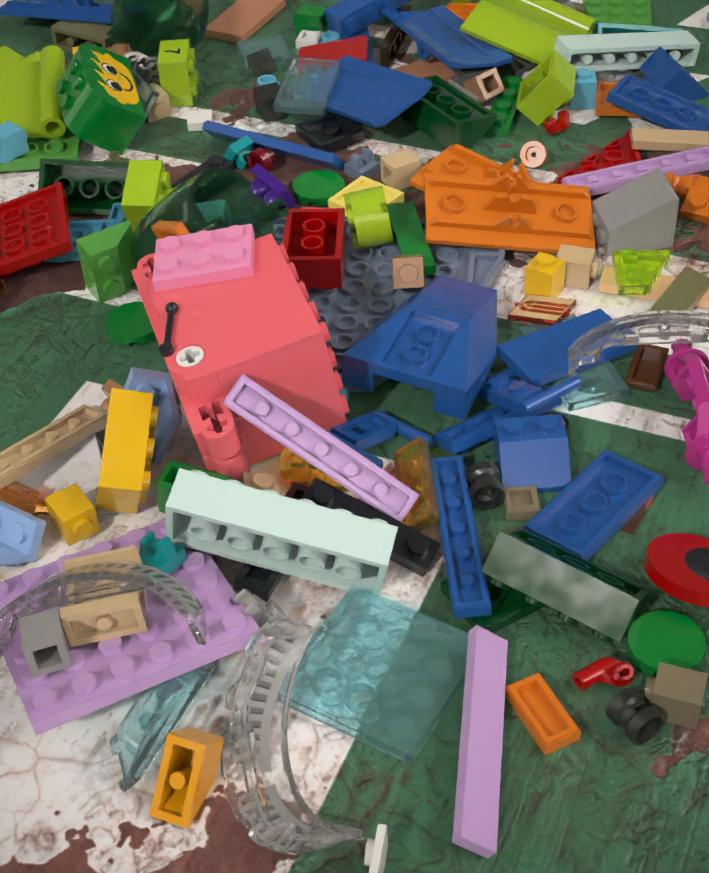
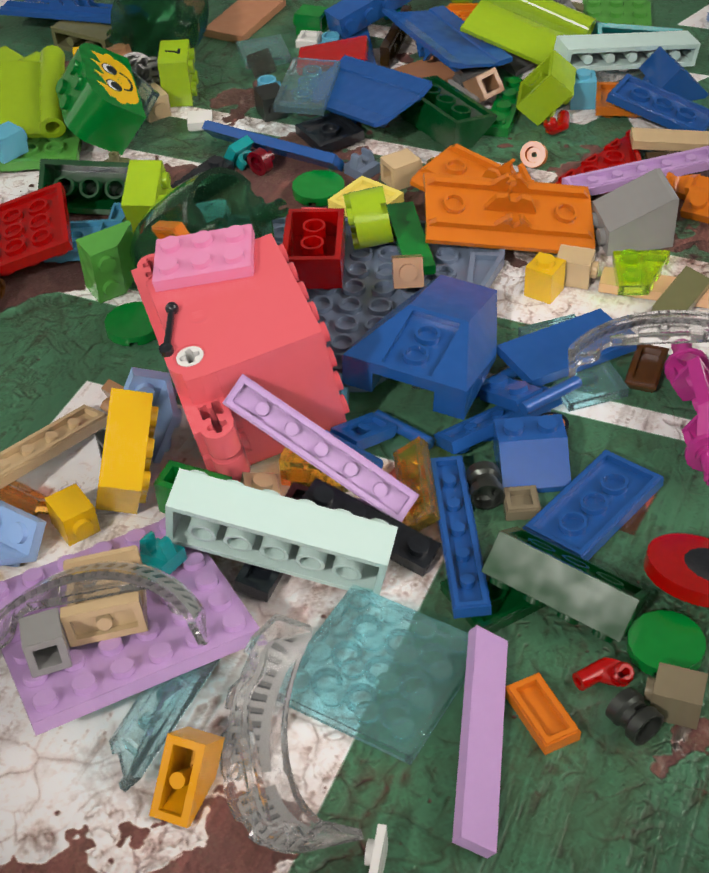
(257, 607): light grey plate -> none
(269, 187): dark purple tile -> none
(542, 310): piece -> none

